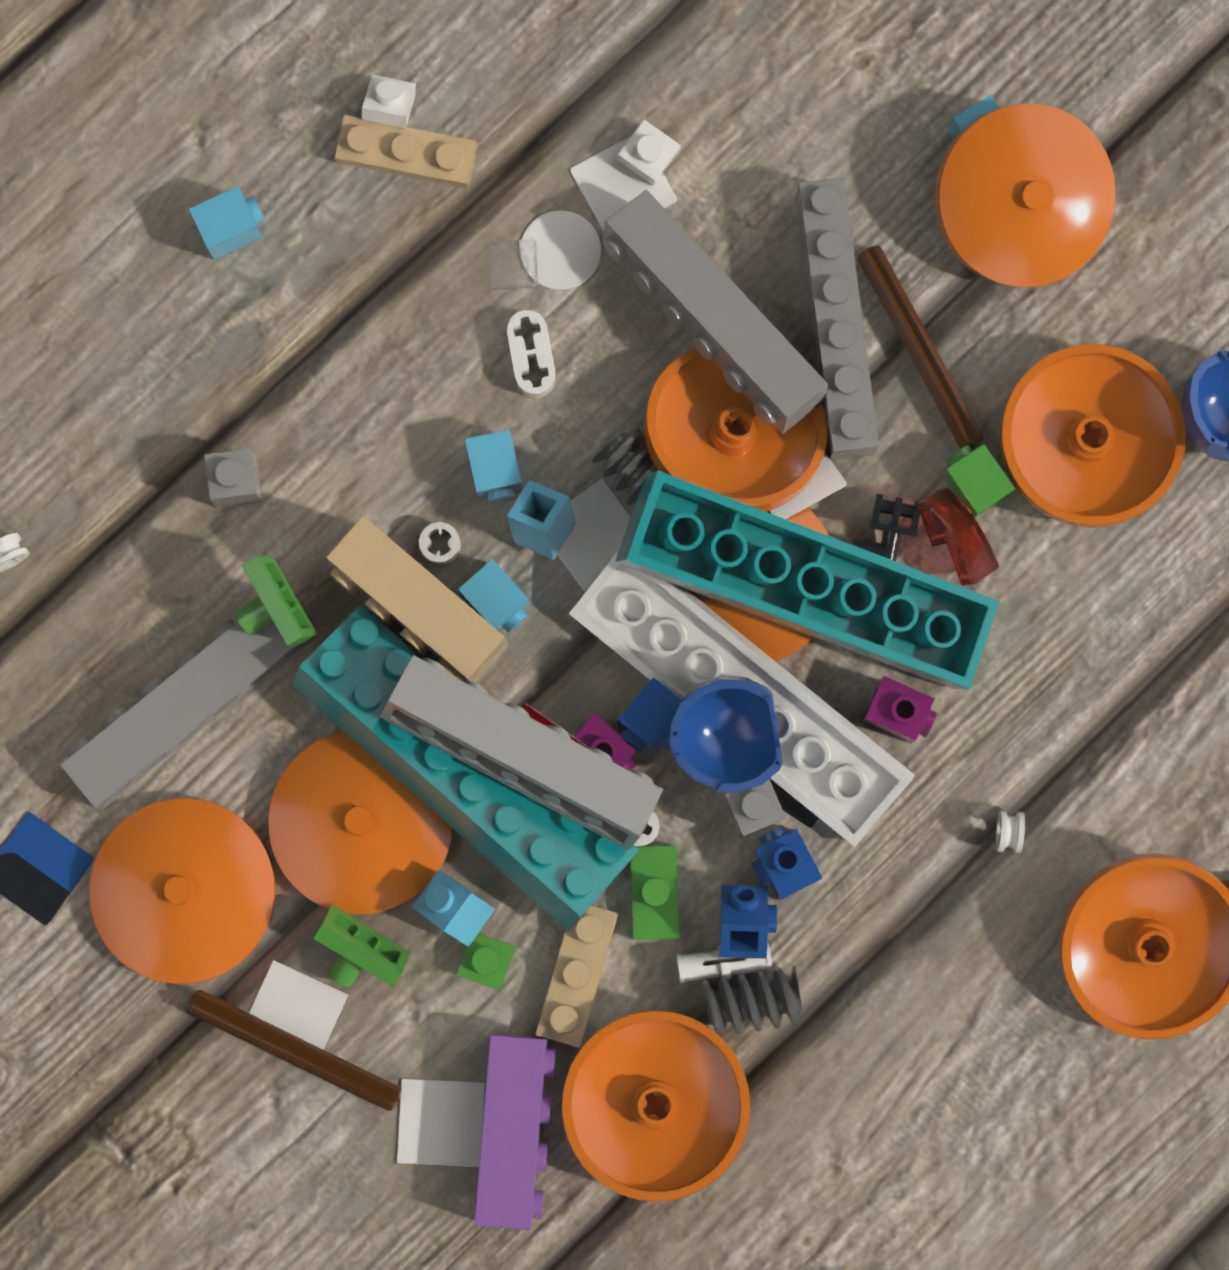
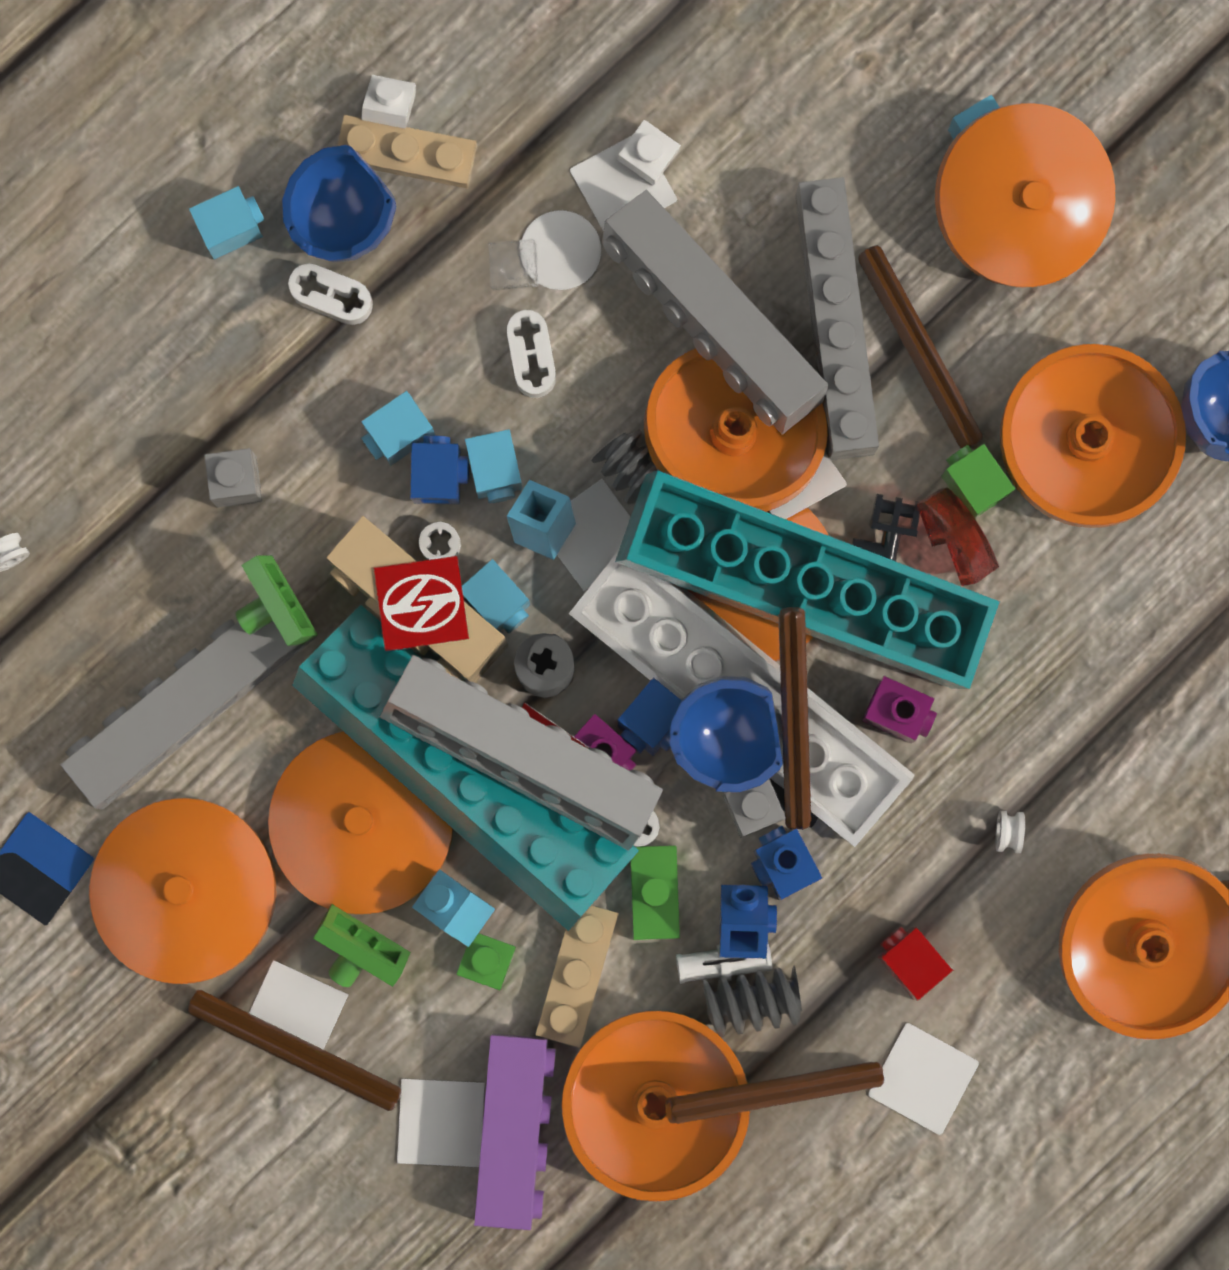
(335, 284): none -> white beam
(337, 205): none -> blue cylinder
(395, 428): none -> medium azure brick
(421, 603): none -> red sticker
(437, 471): none -> blue brick
(536, 649): none -> dark grey piece
(774, 1092): none -> reddish brown axle
(795, 717): none -> reddish brown axle
(913, 961): none -> red brick
(924, 1078): none -> white sticker

